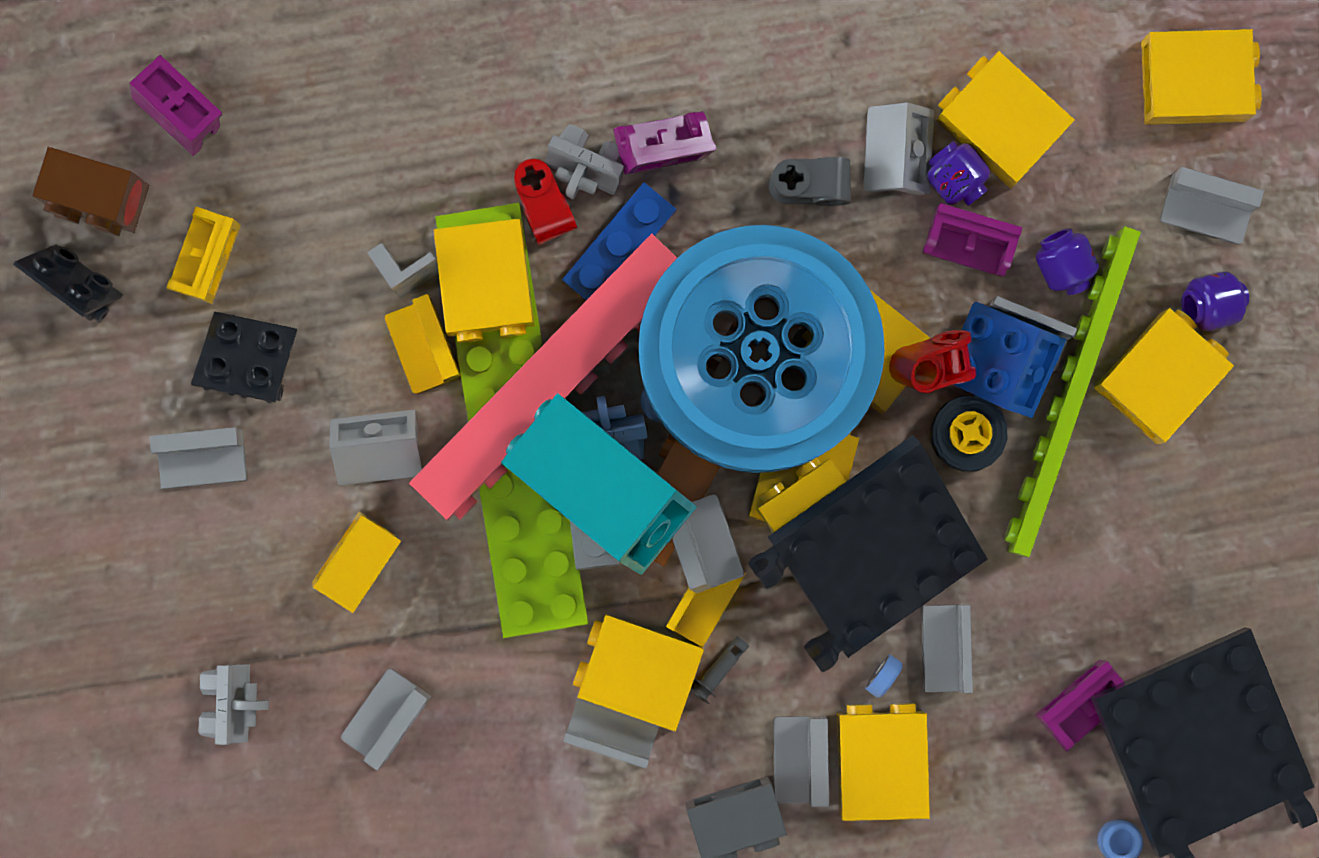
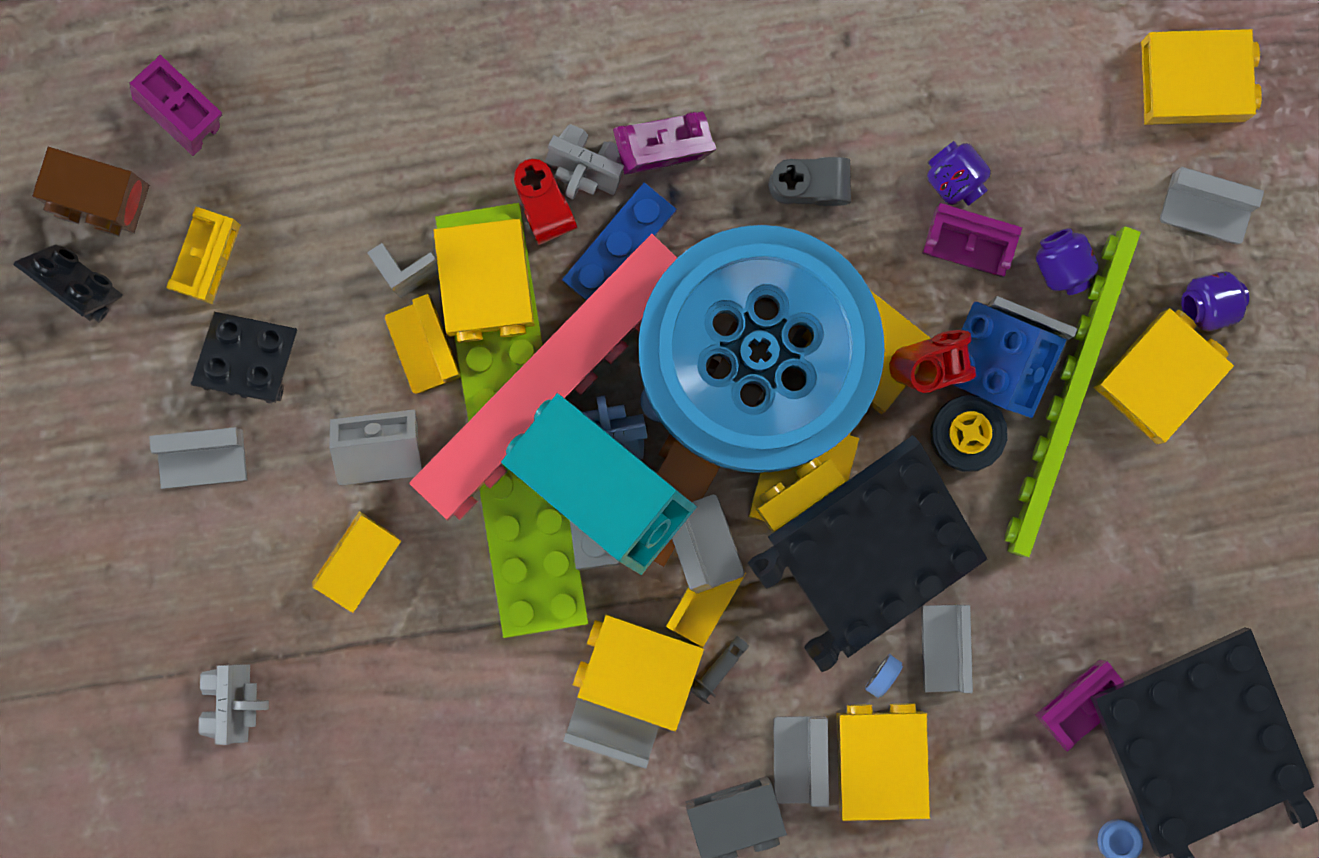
(385, 718): light grey panel -> none
(898, 148): light grey panel -> none
(1003, 117): yellow brick -> none

